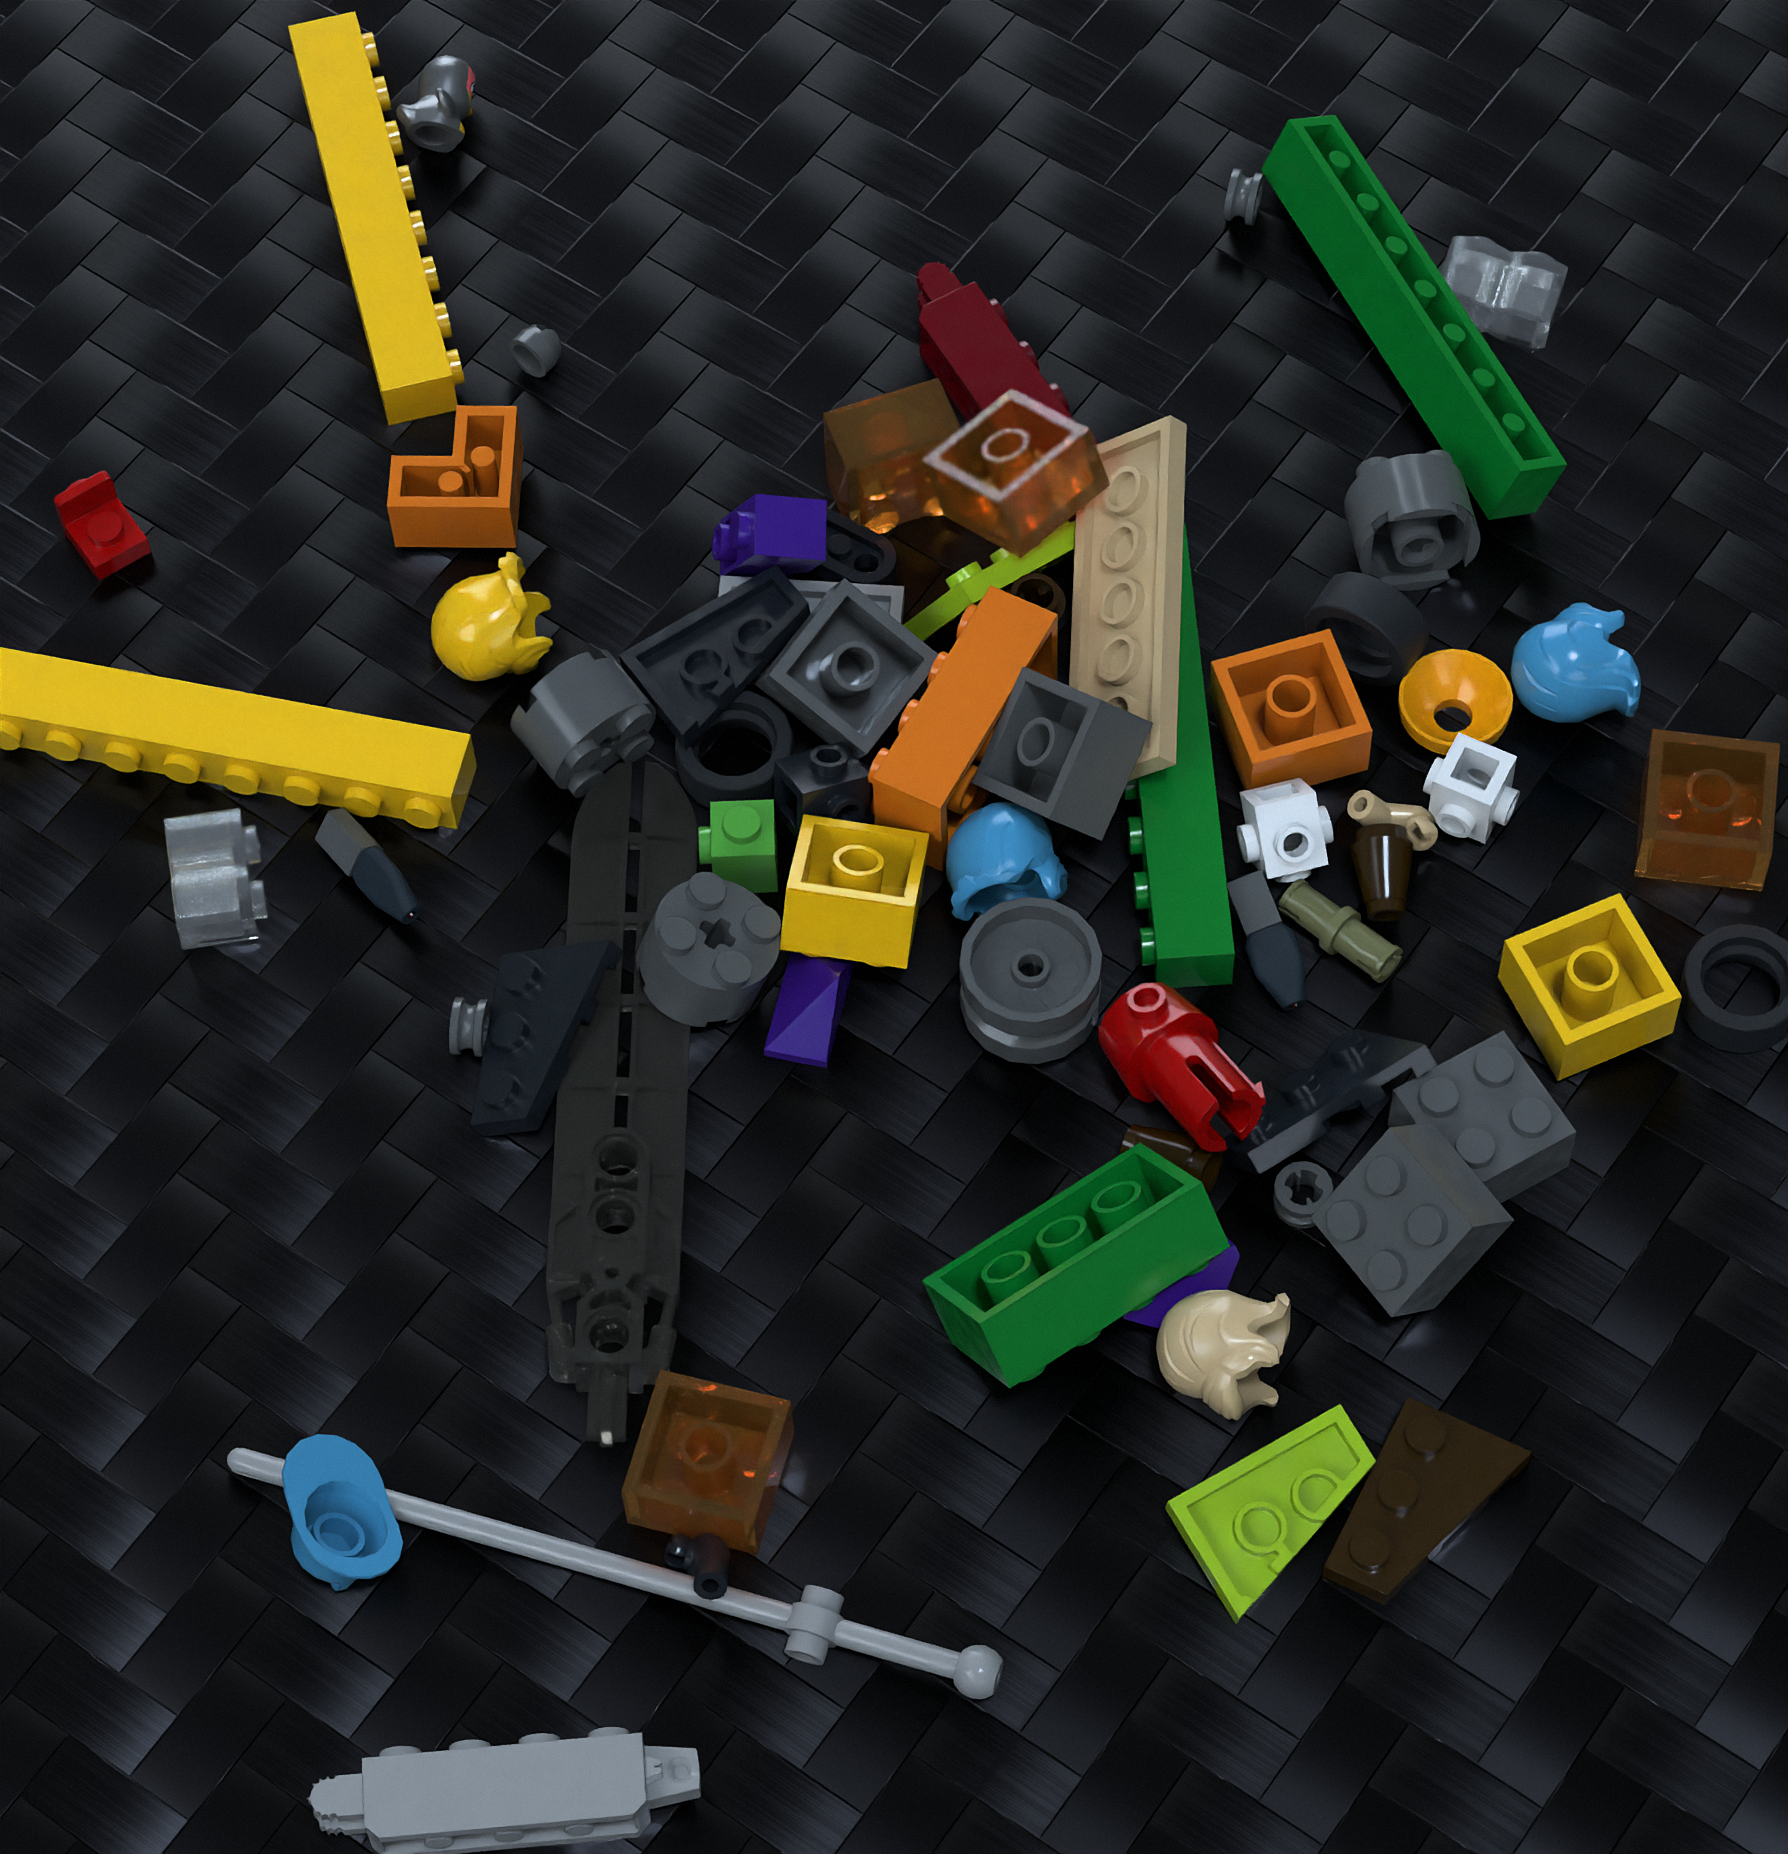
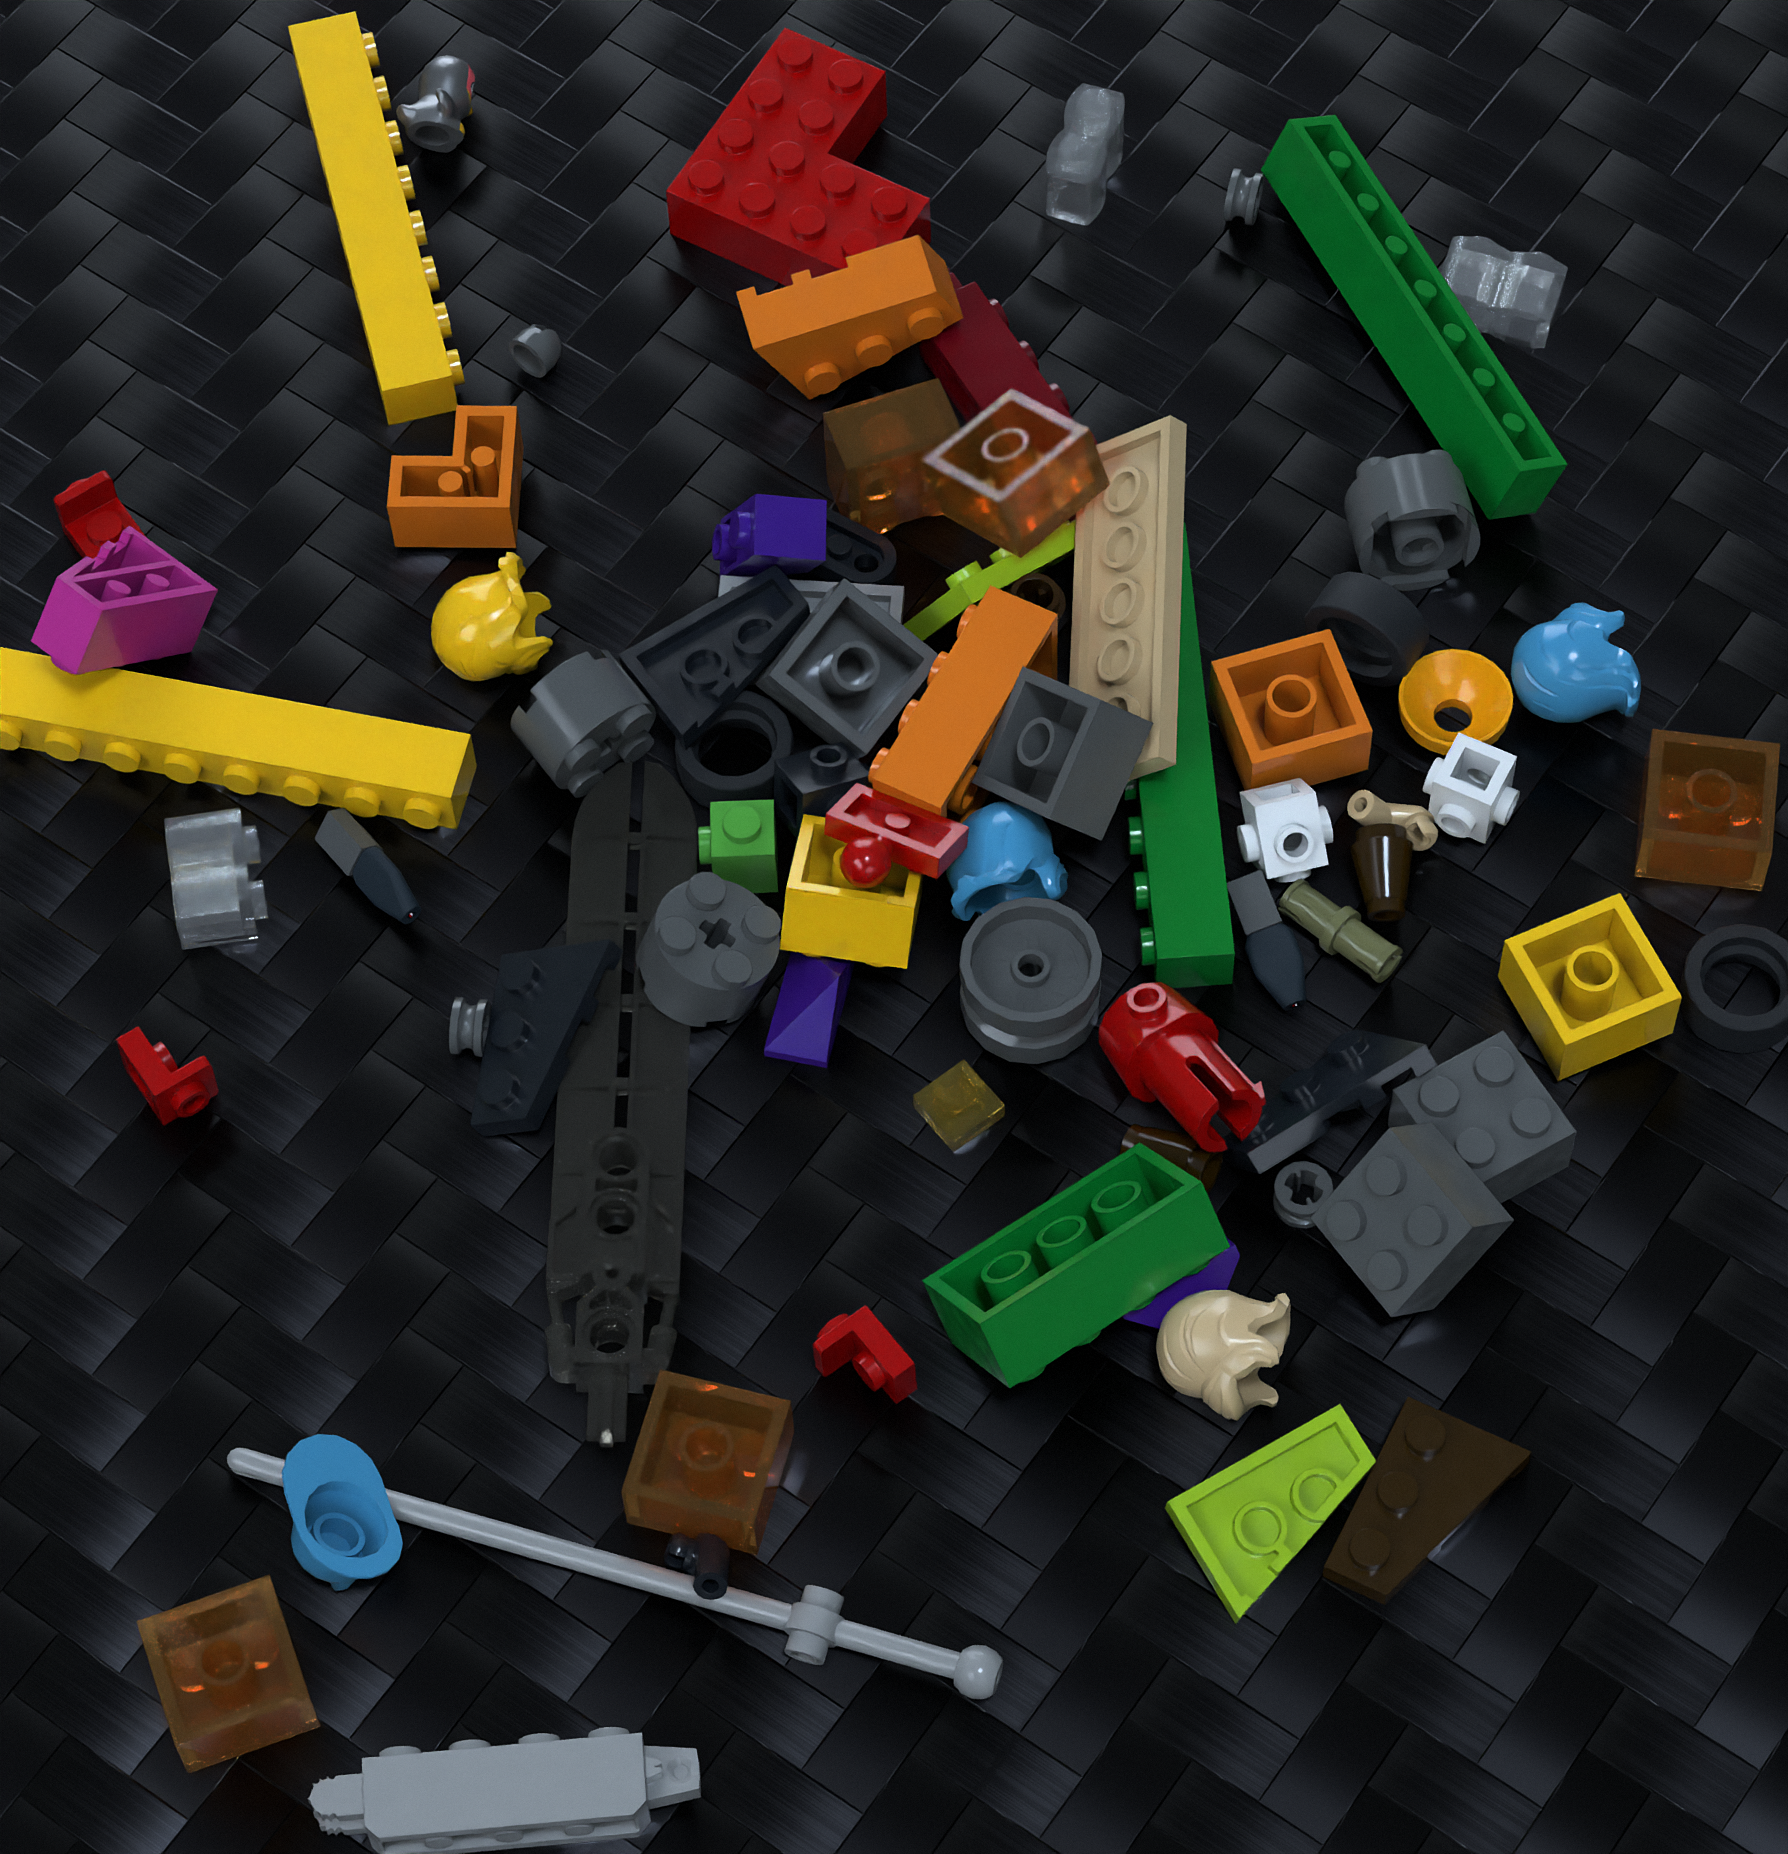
(123, 608): none -> dark pink wedge
(165, 1087): none -> red bracket
(228, 1674): none -> clear orange brick
(779, 174): none -> red brick
(851, 317): none -> orange wedge
(872, 1350): none -> red bracket
(889, 831): none -> red plate
(958, 1105): none -> clear yellow tile
(1085, 154): none -> clear brick

